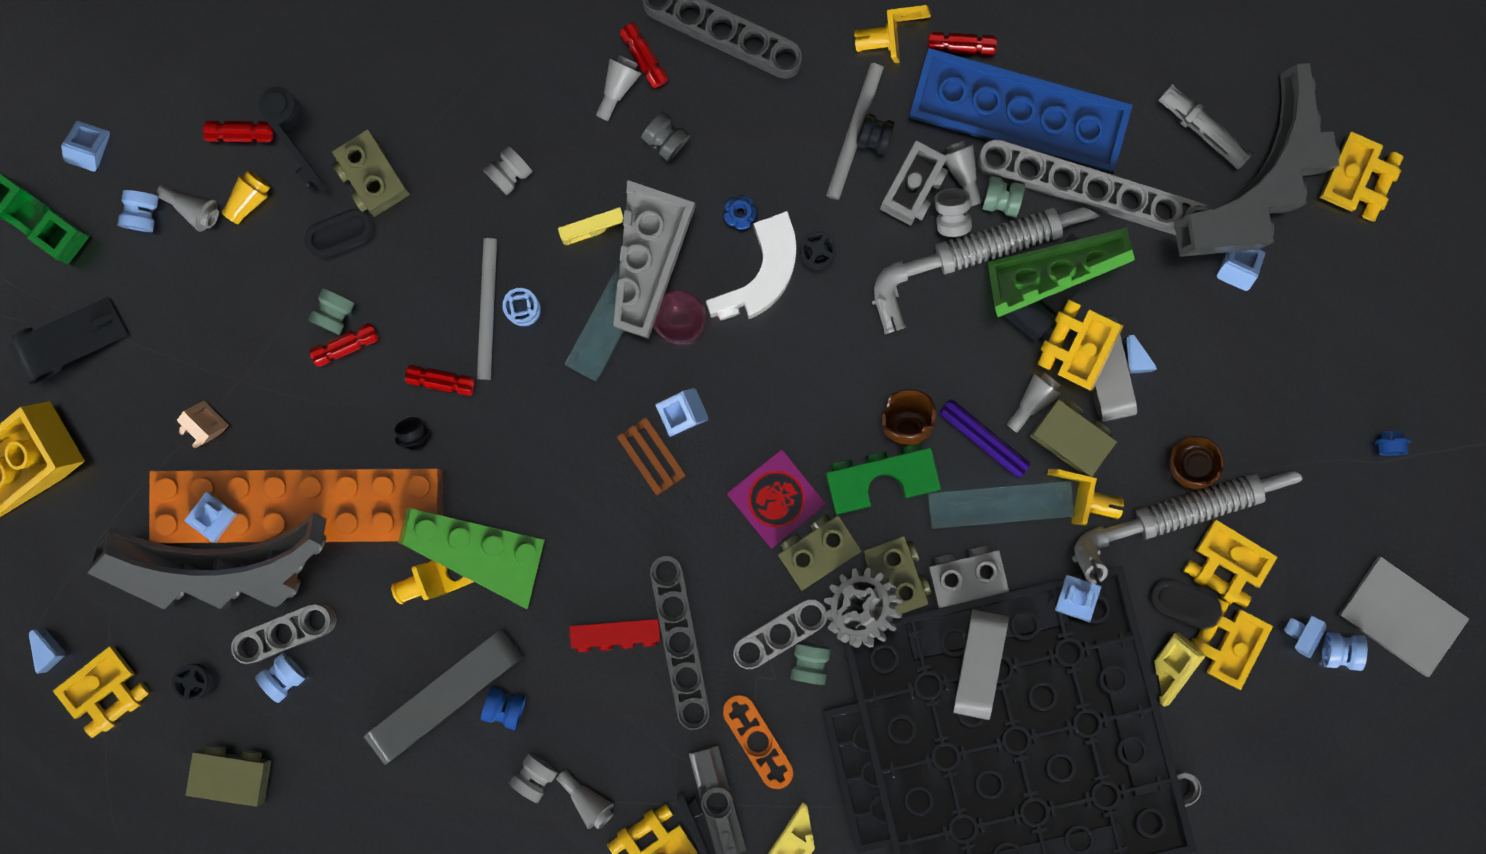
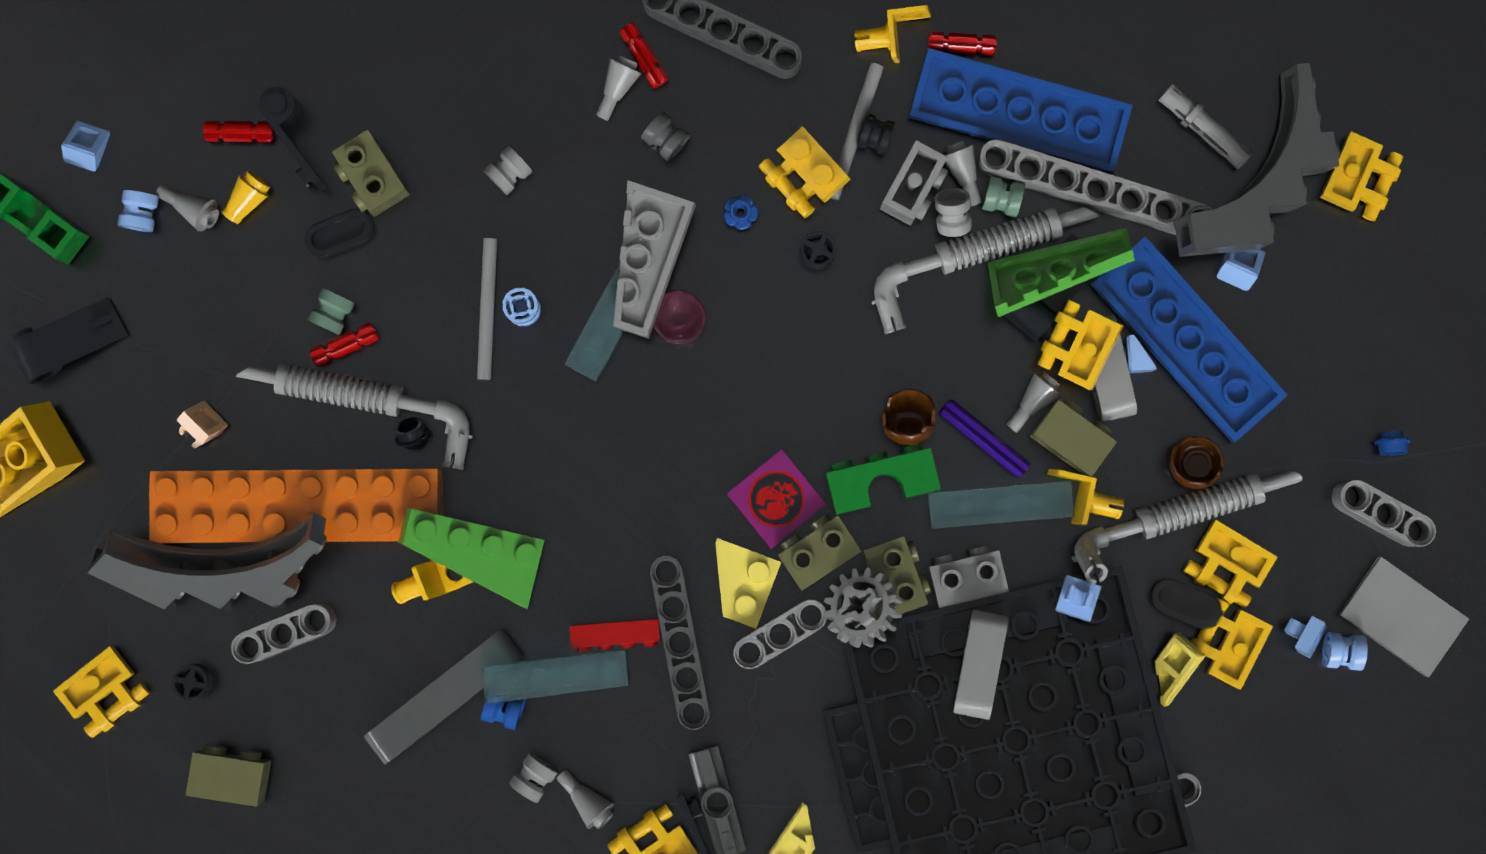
(45, 650): light blue slope -> none
(211, 517): light blue tile -> none
(280, 677): light blue wheel -> none
(334, 388): none -> light grey piece
(439, 380): red axle -> none
(554, 676): none -> clear light blue plate
(590, 226): light yellow tile -> none
(634, 431): dark orange tile -> none
(682, 411): light blue slope -> none
(744, 582): none -> light yellow wing
(764, 769): orange beam -> none
(779, 254): white arch -> none
(810, 664): sand green wheel -> none
(812, 165): none -> yellow plate
(1190, 341): none -> blue plate
(1400, 514): none -> light grey beam

